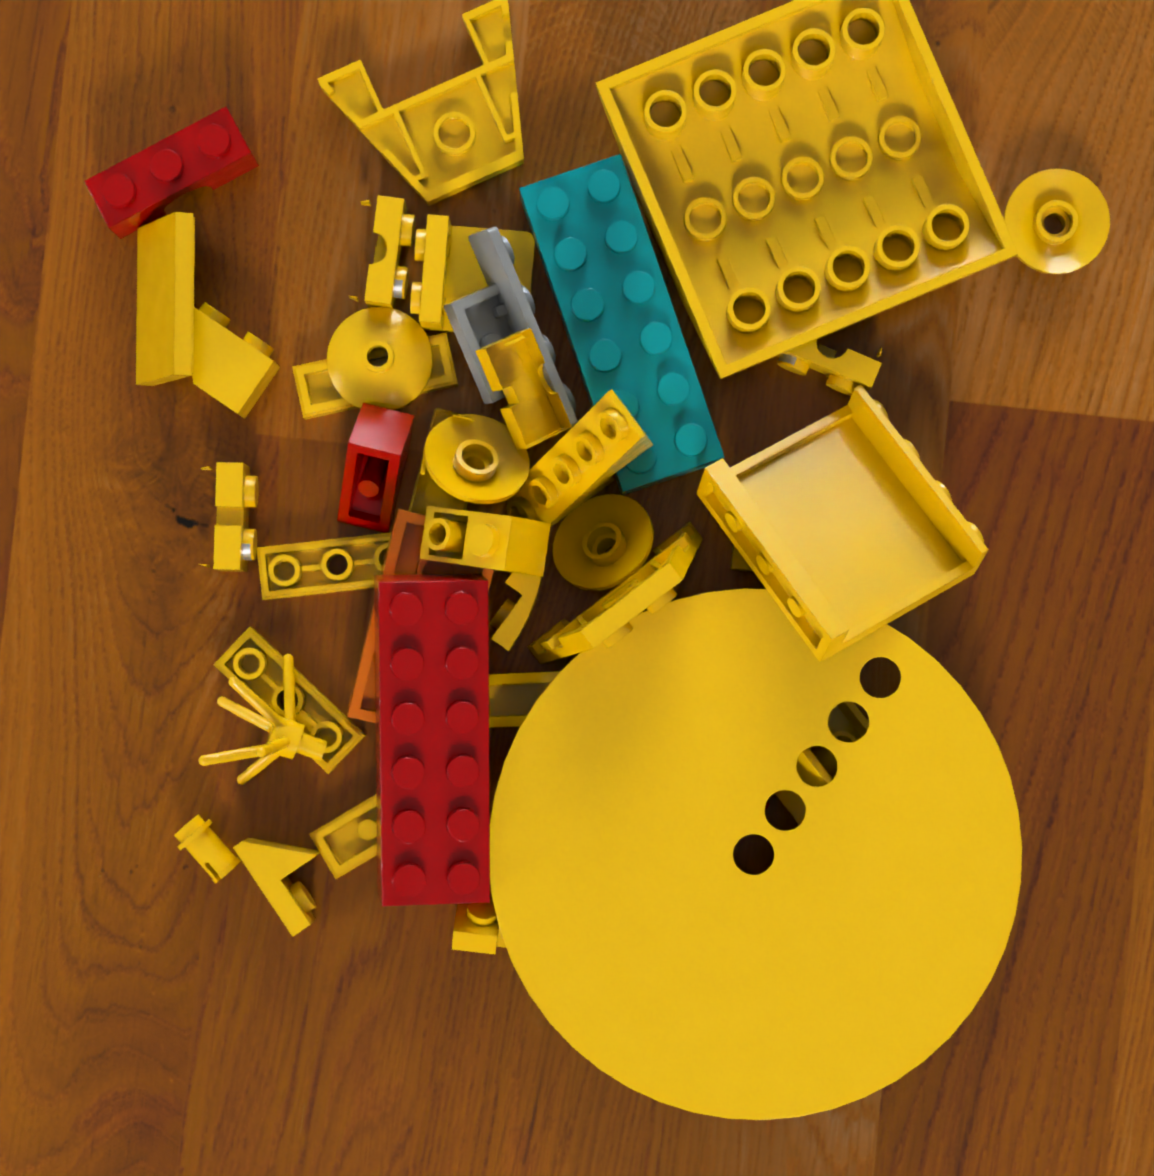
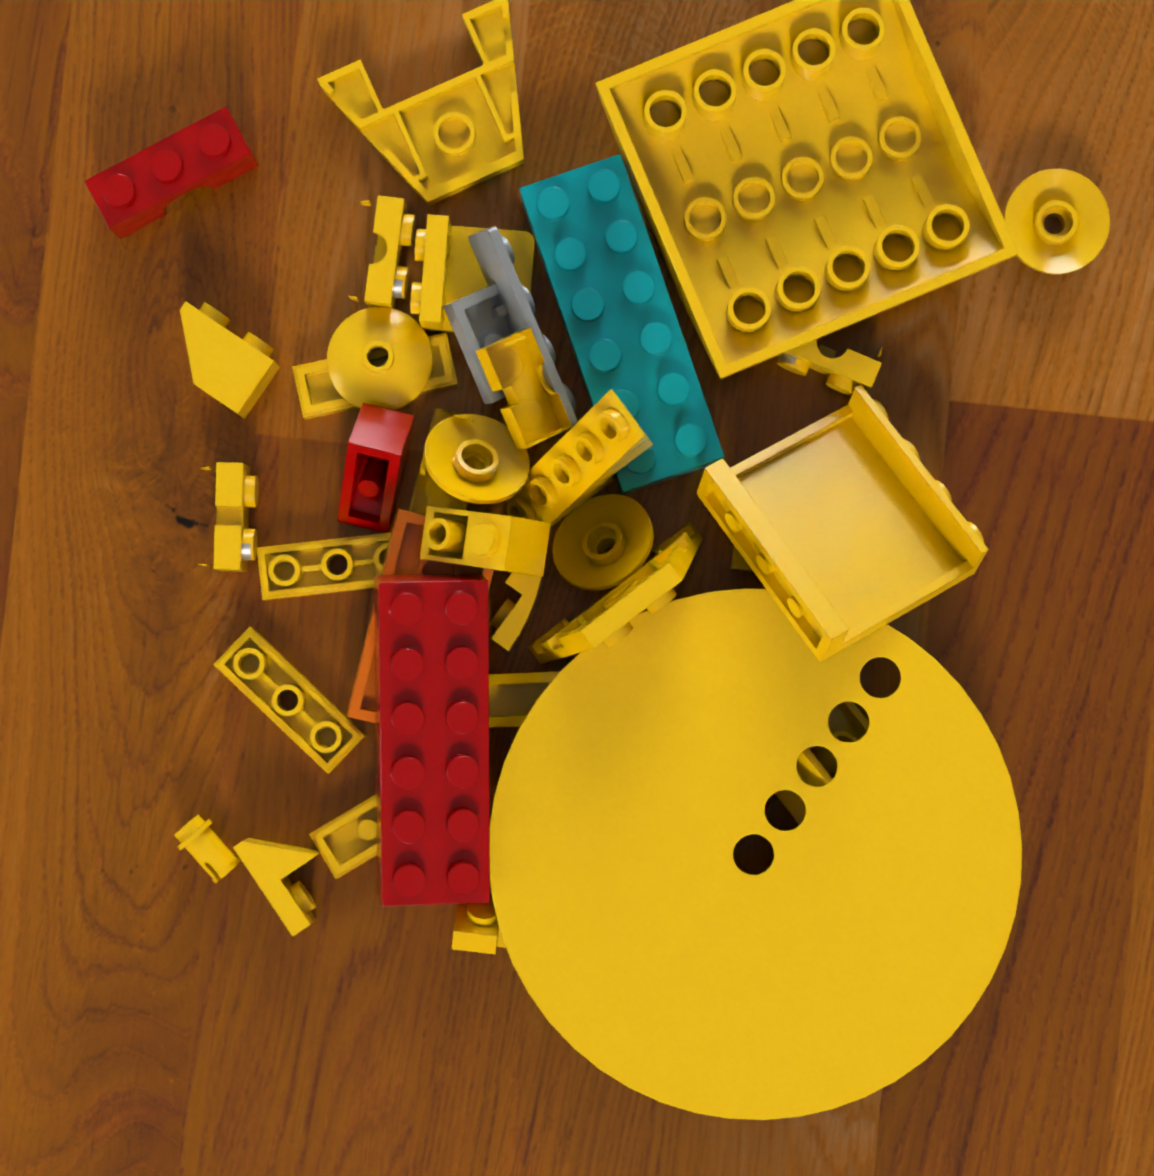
(165, 299): yellow tile -> none
(284, 735): yellow plant -> none

